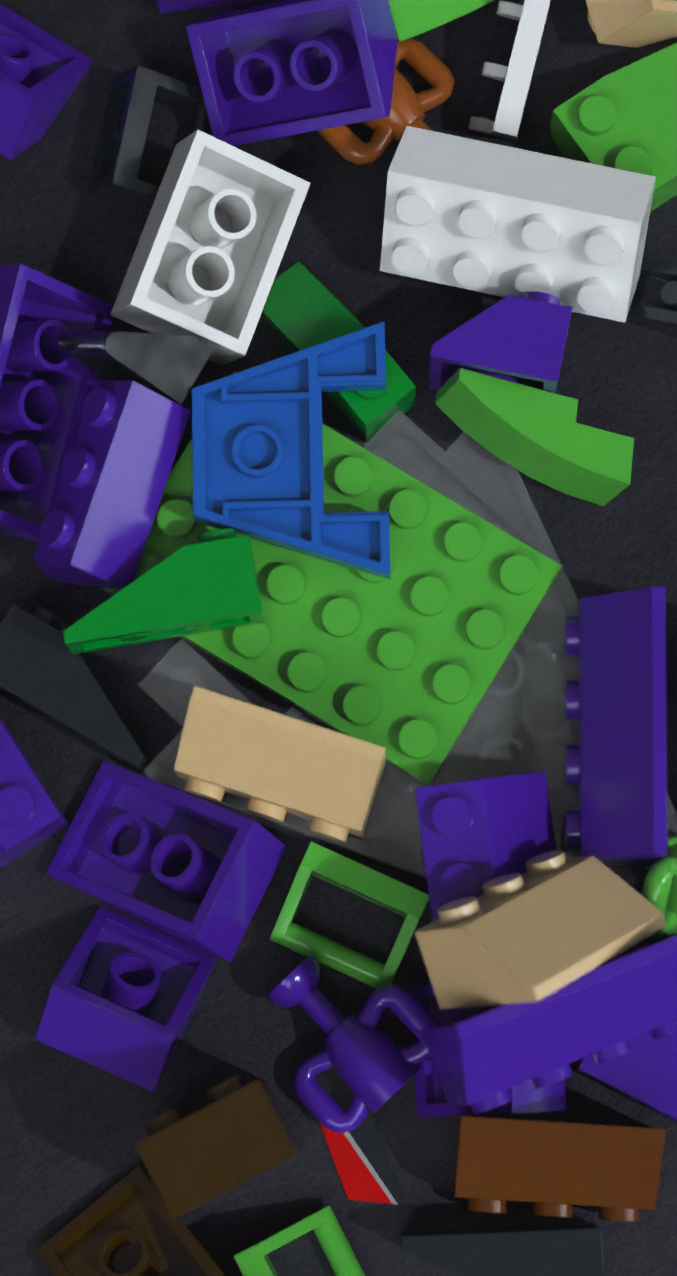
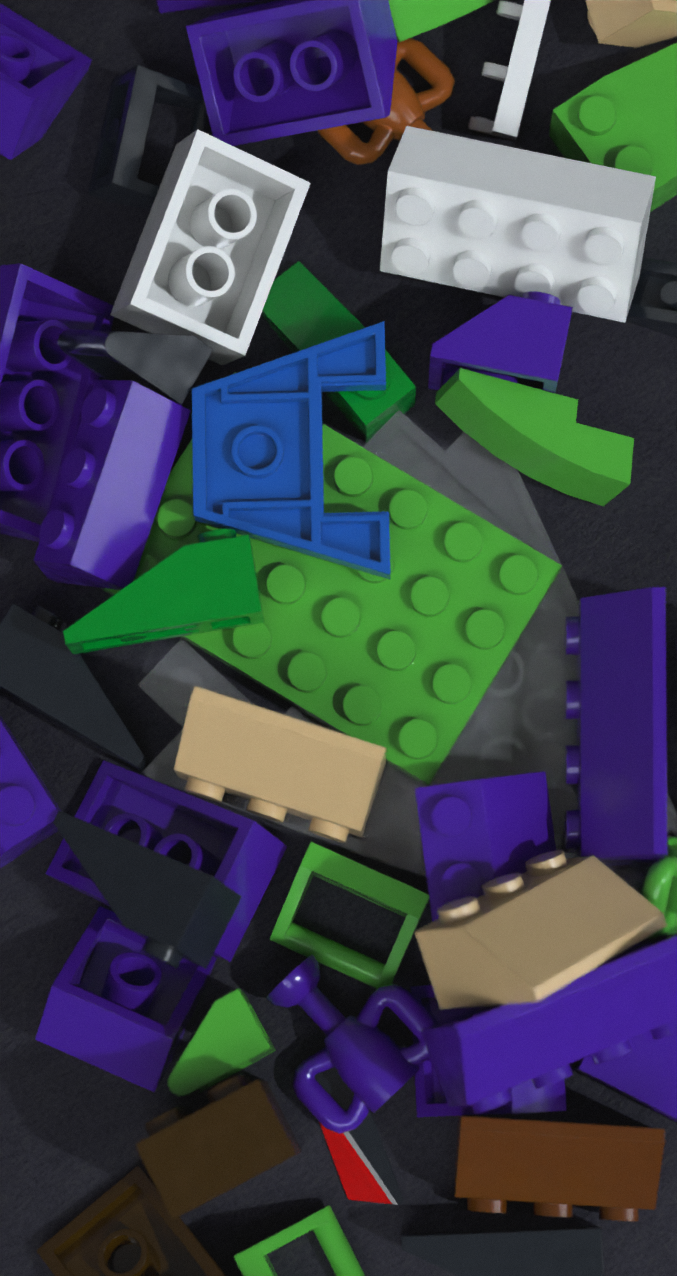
(153, 895): none -> black slope
(222, 1046): none -> bright green tile

